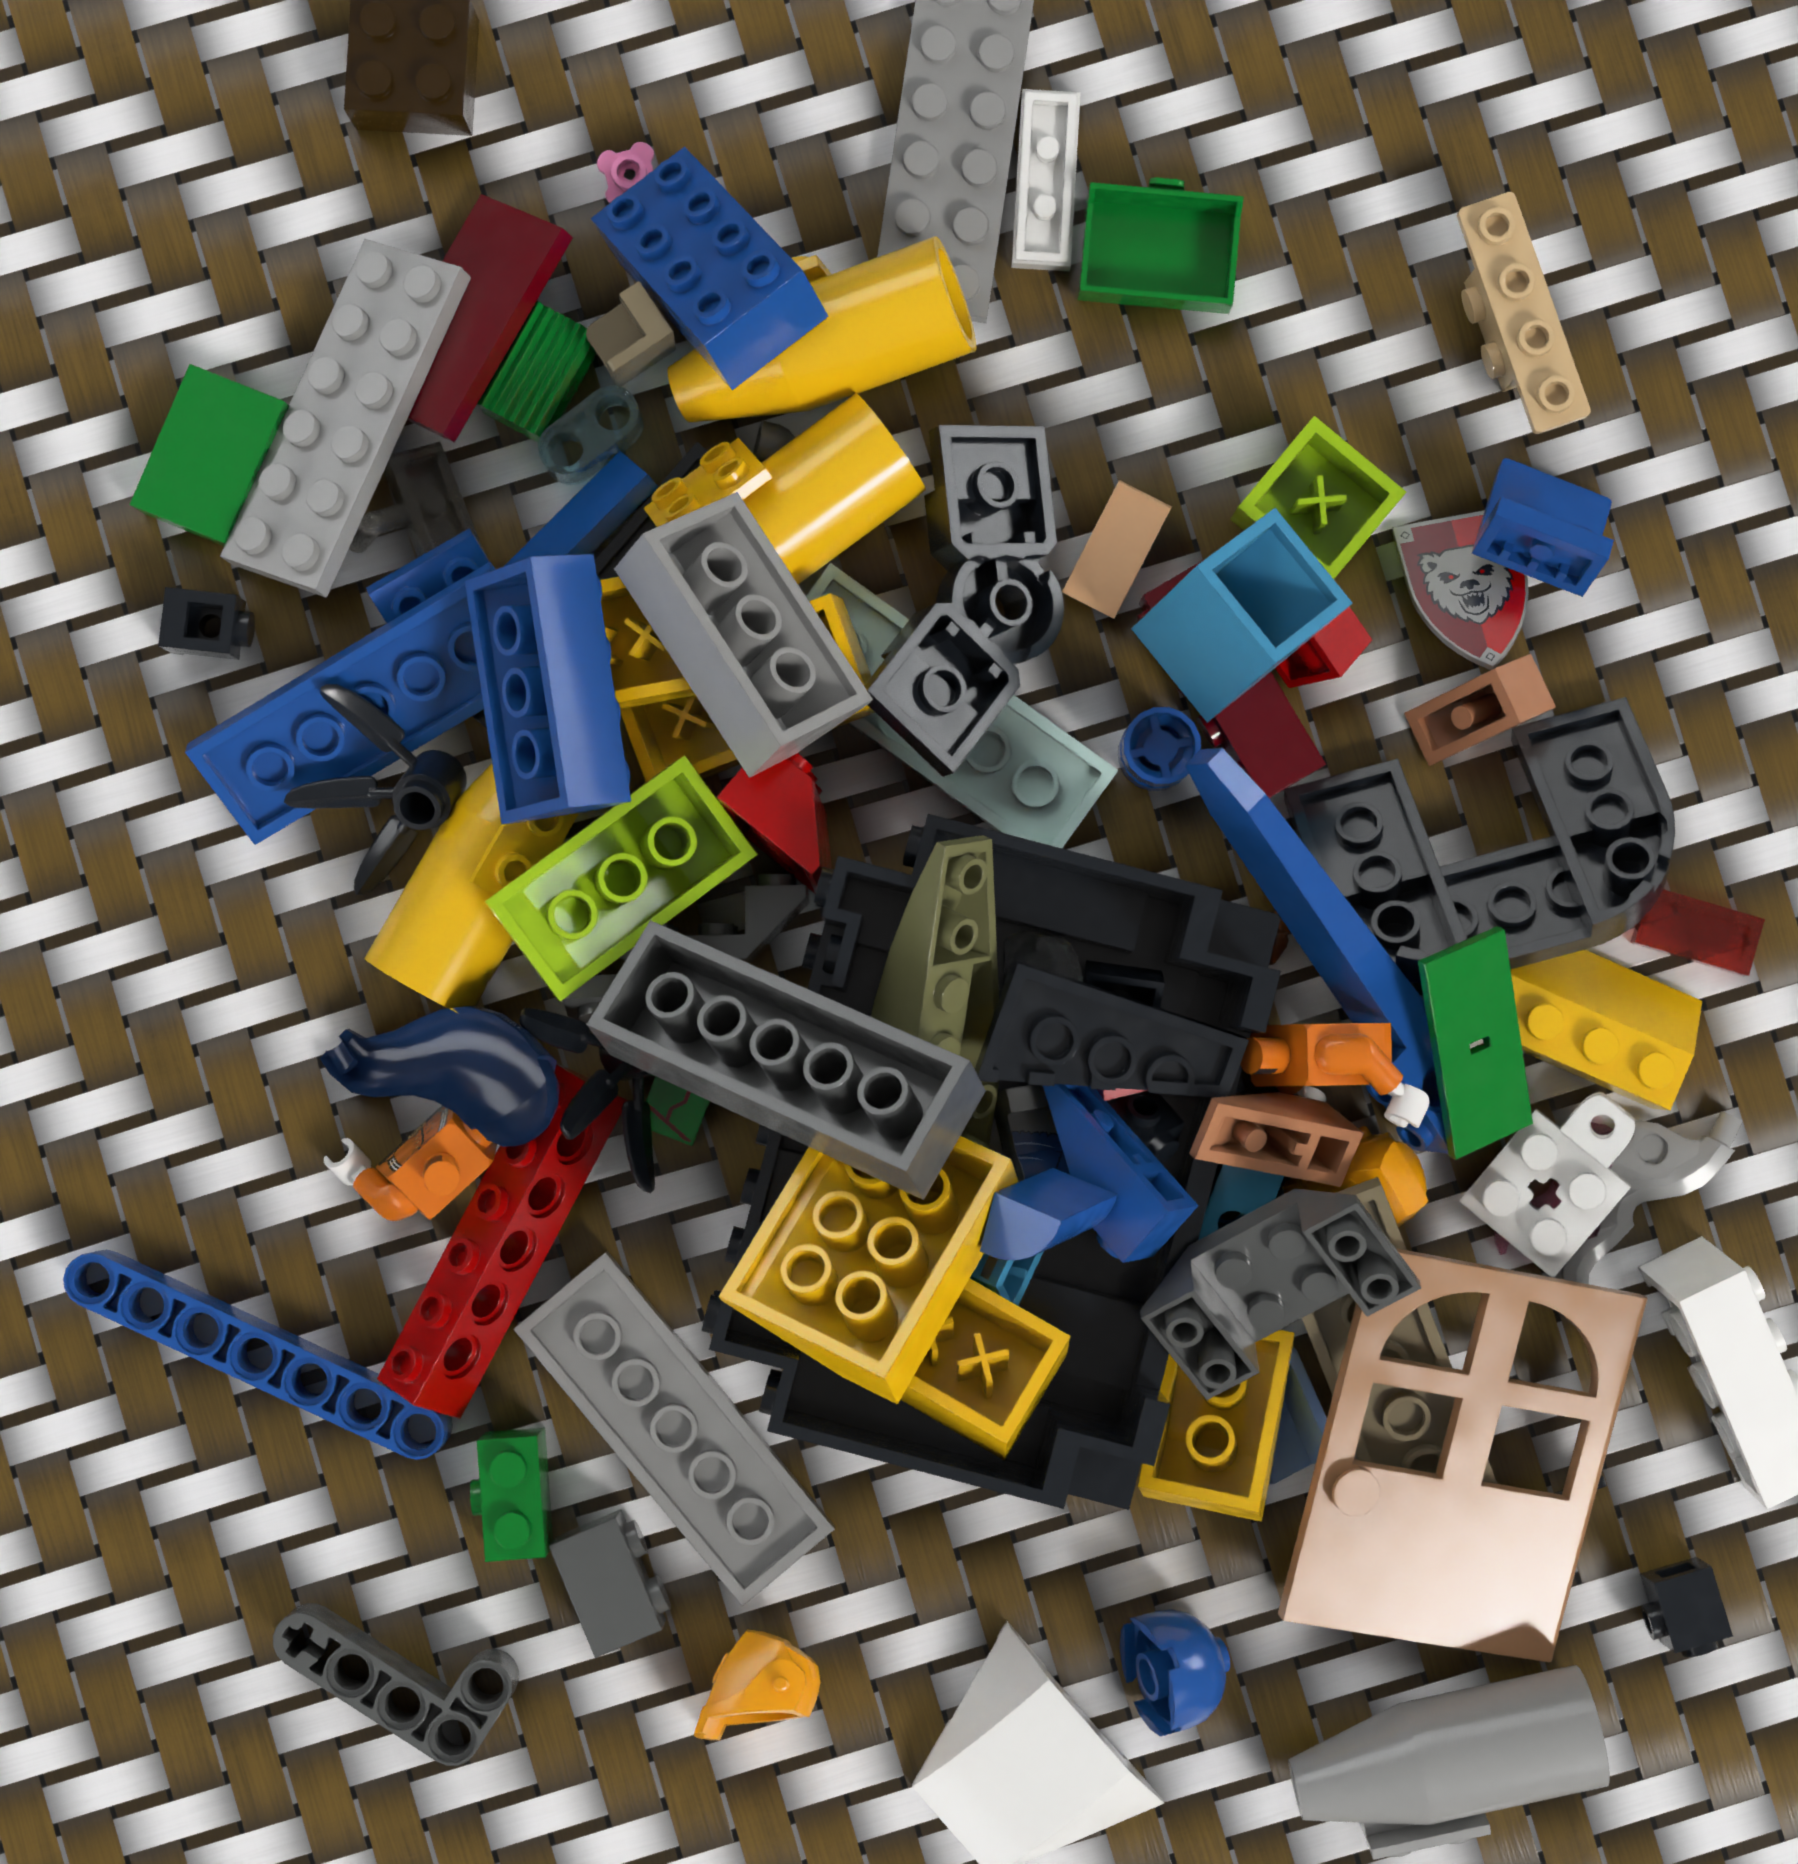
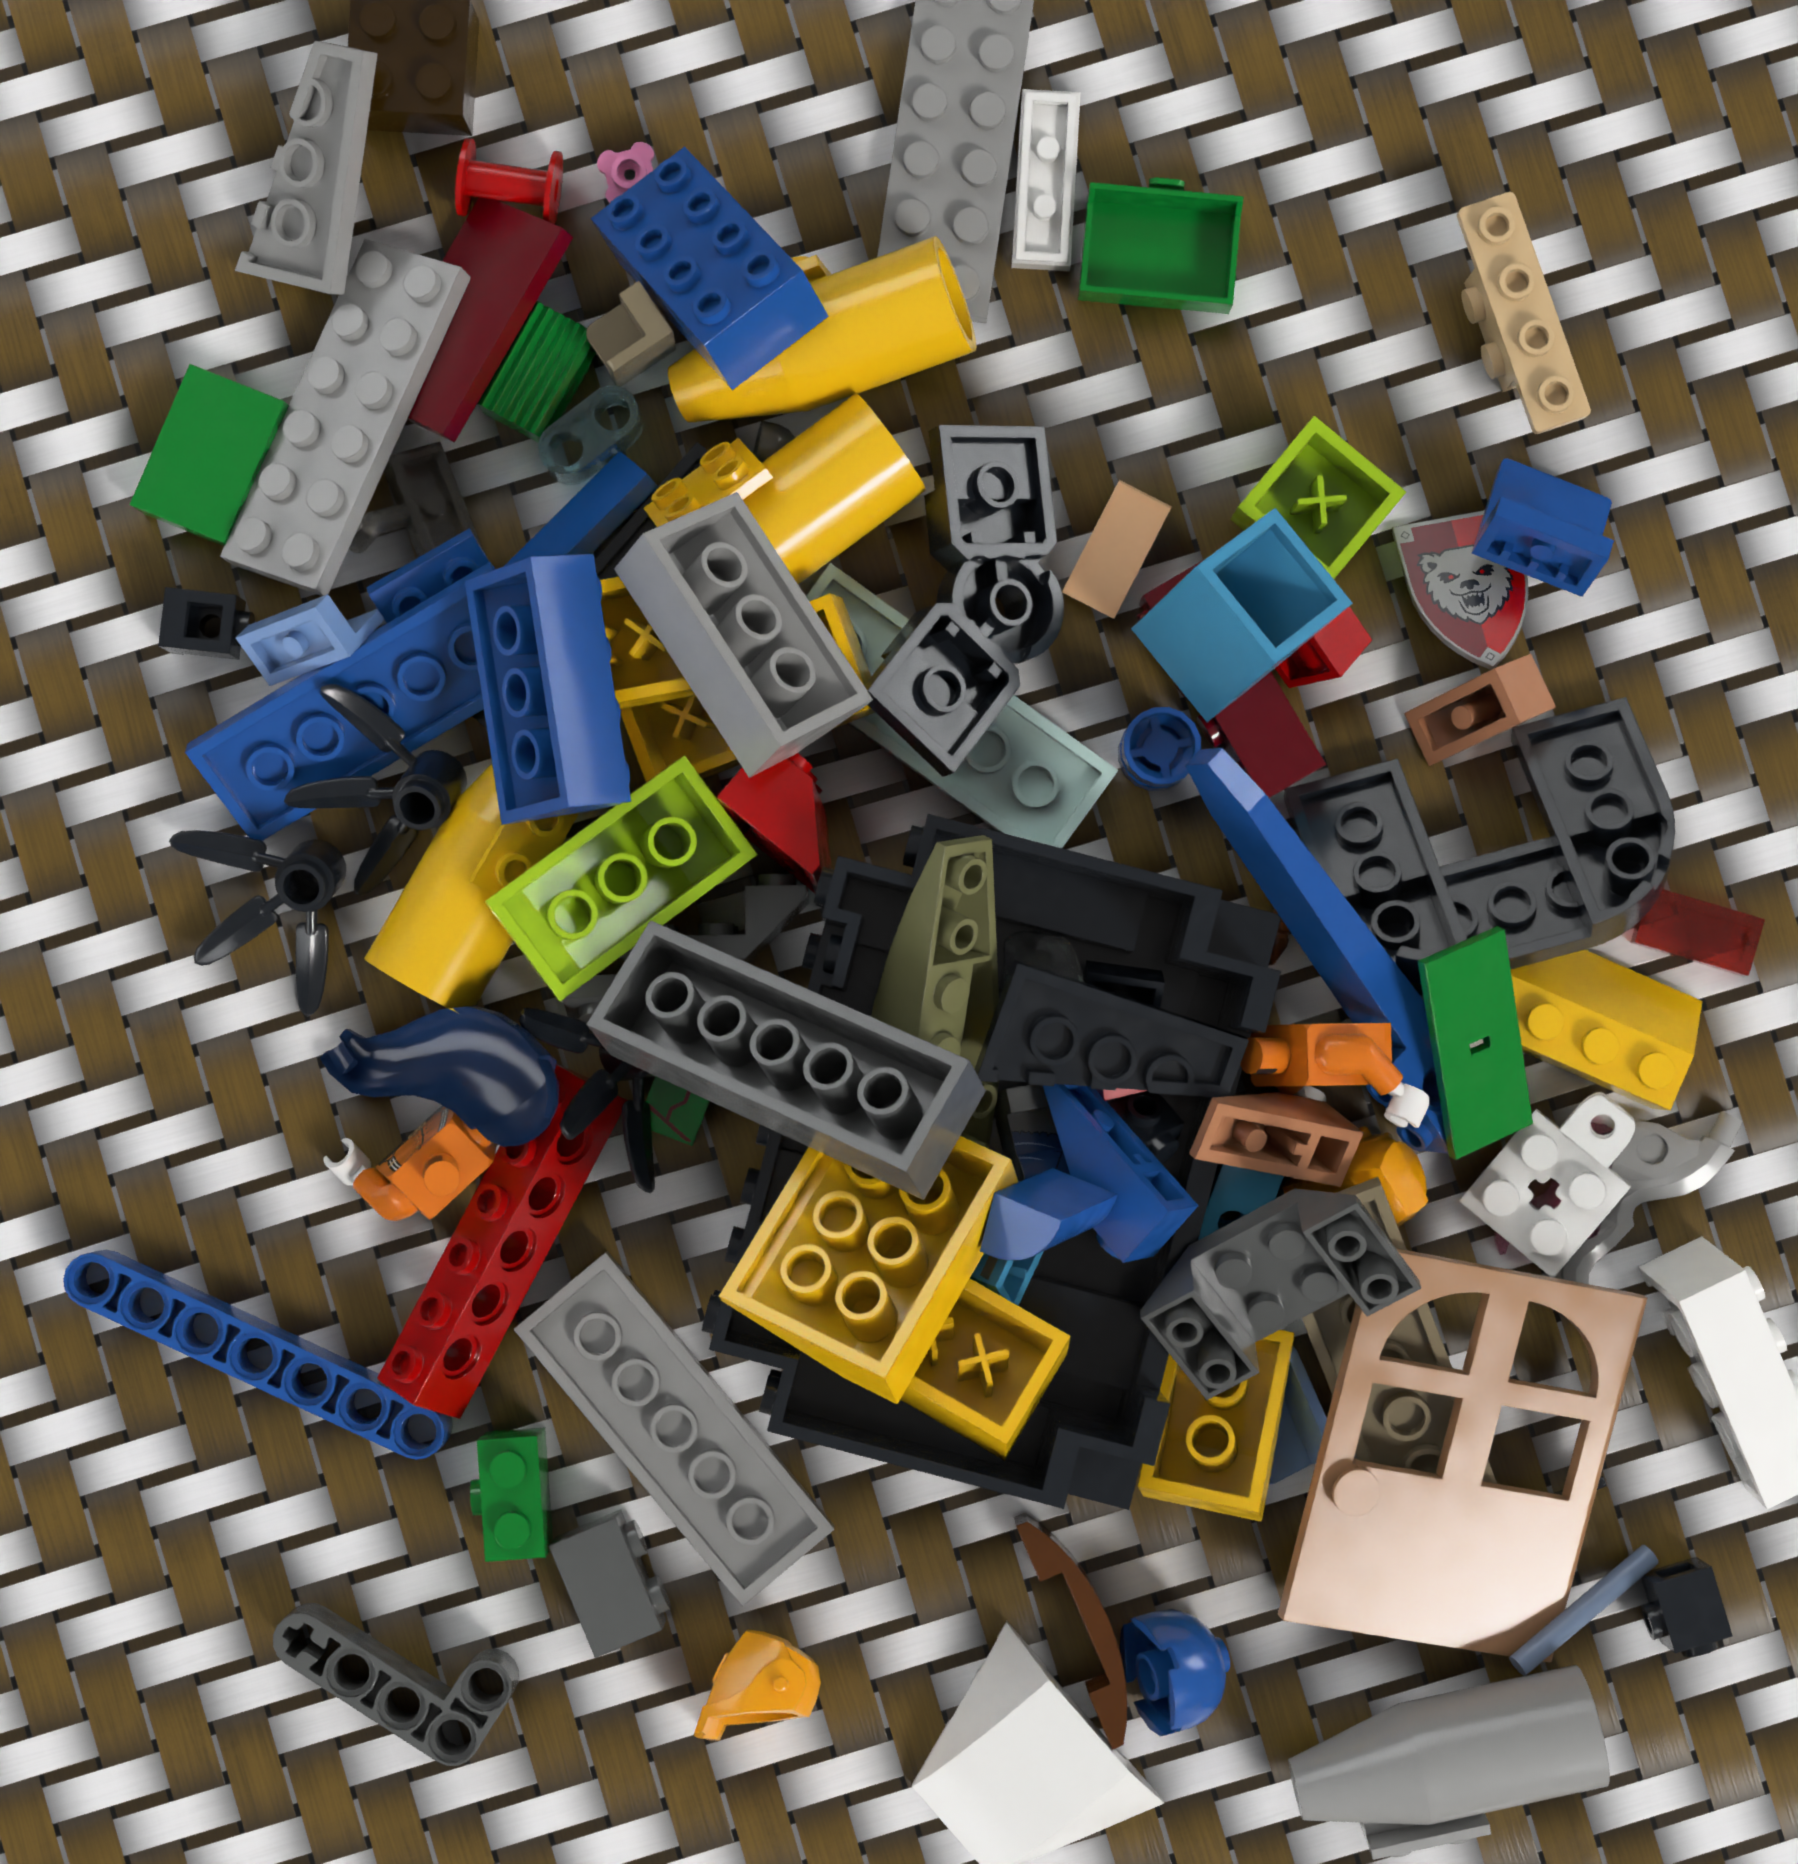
(303, 883): none -> black plant
(305, 639): none -> medium blue panel
(313, 199): none -> light grey wing
(508, 182): none -> red piece
(1108, 1689): none -> reddish brown slope
(1583, 1610): none -> sand blue bar

